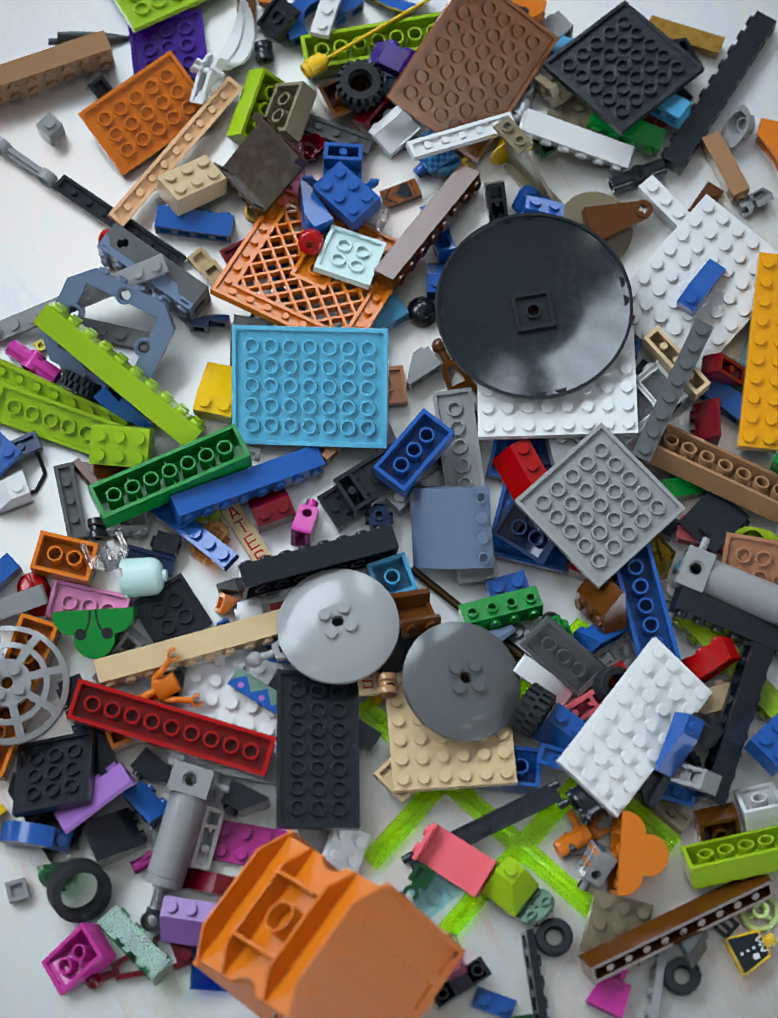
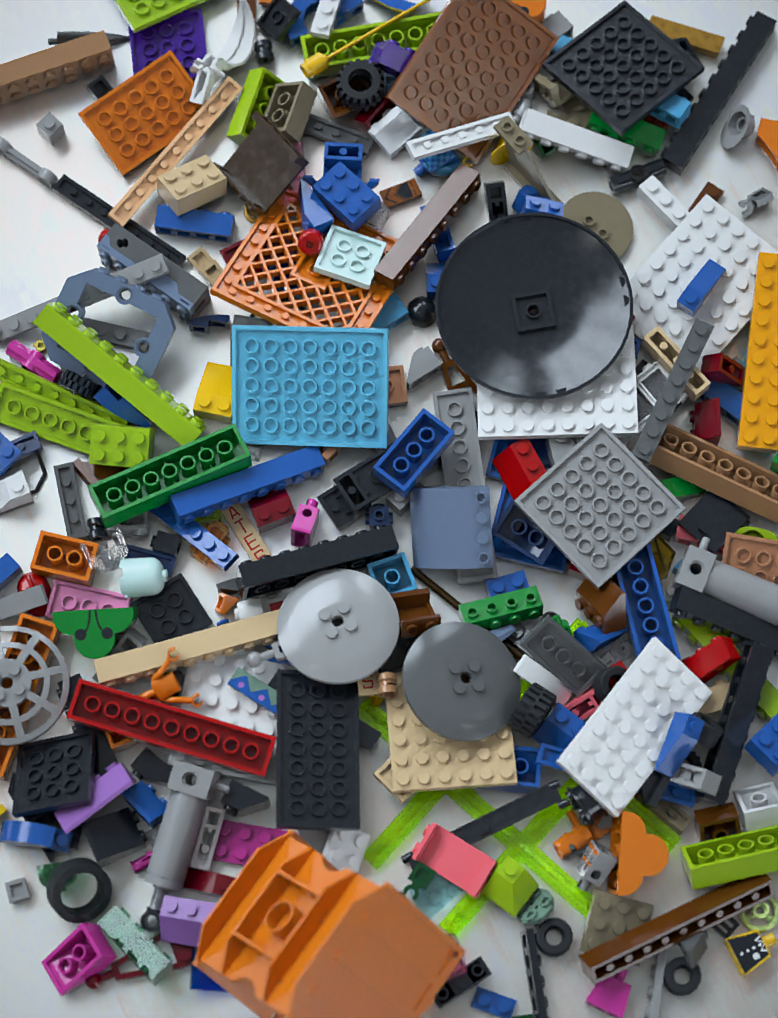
(313, 146): dark red hair -> none
(615, 218): reddish brown piece -> none
(725, 167): medium nougat brick -> none

